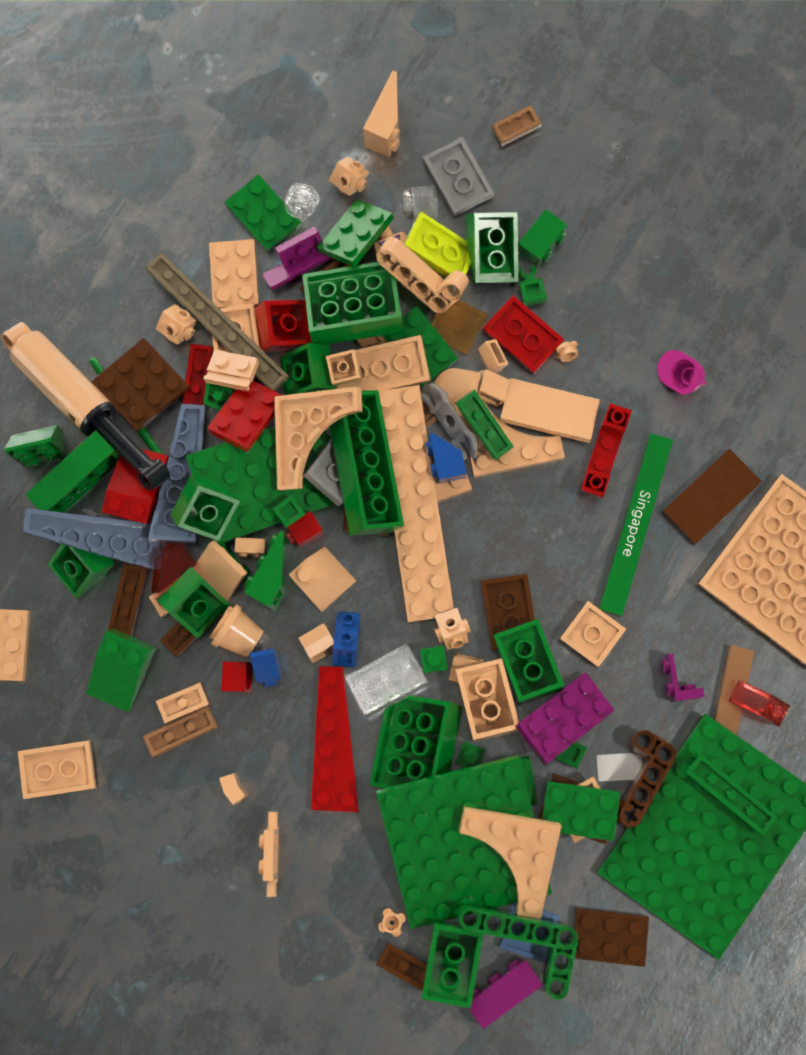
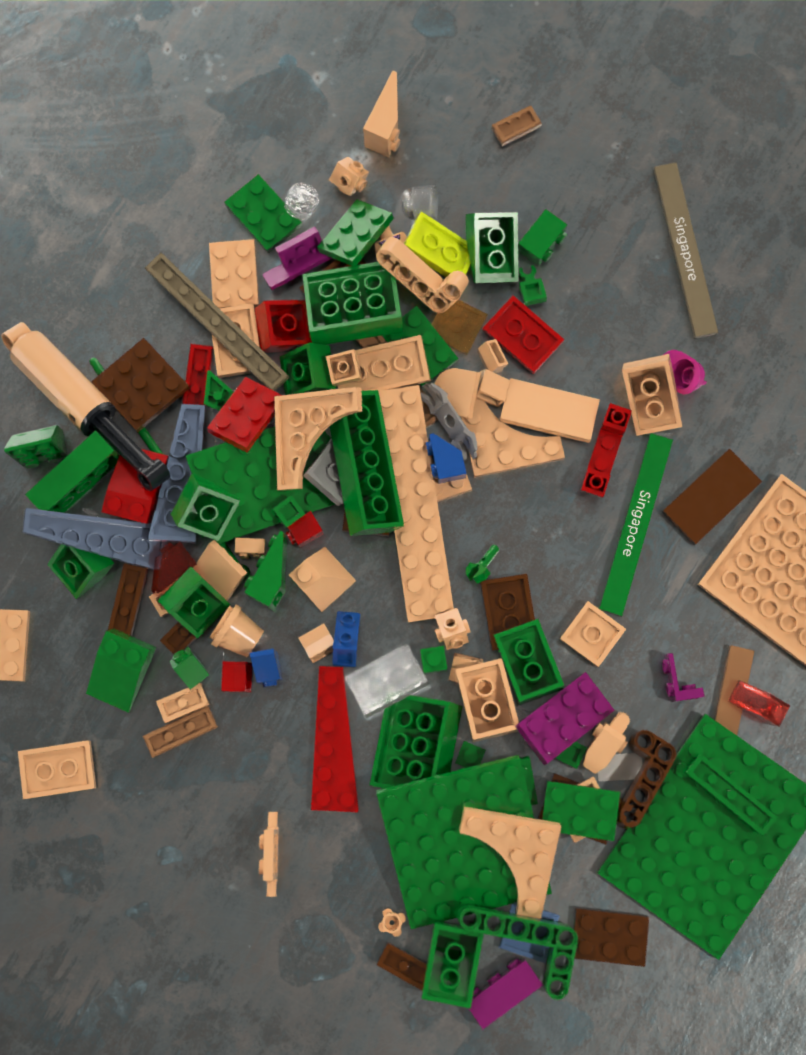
(176, 324): light nougat brick -> none
(188, 667): none -> green brick
(231, 370): light nougat plate -> none
(232, 788): light nougat piece -> none
(458, 176): light grey plate -> none
(479, 571): none -> green bar
(484, 424): green tile -> none
(567, 351): light nougat plate -> none
(606, 743): none -> light nougat hinge
(652, 394): none -> light nougat slope
(685, 250): none -> dark tan tile

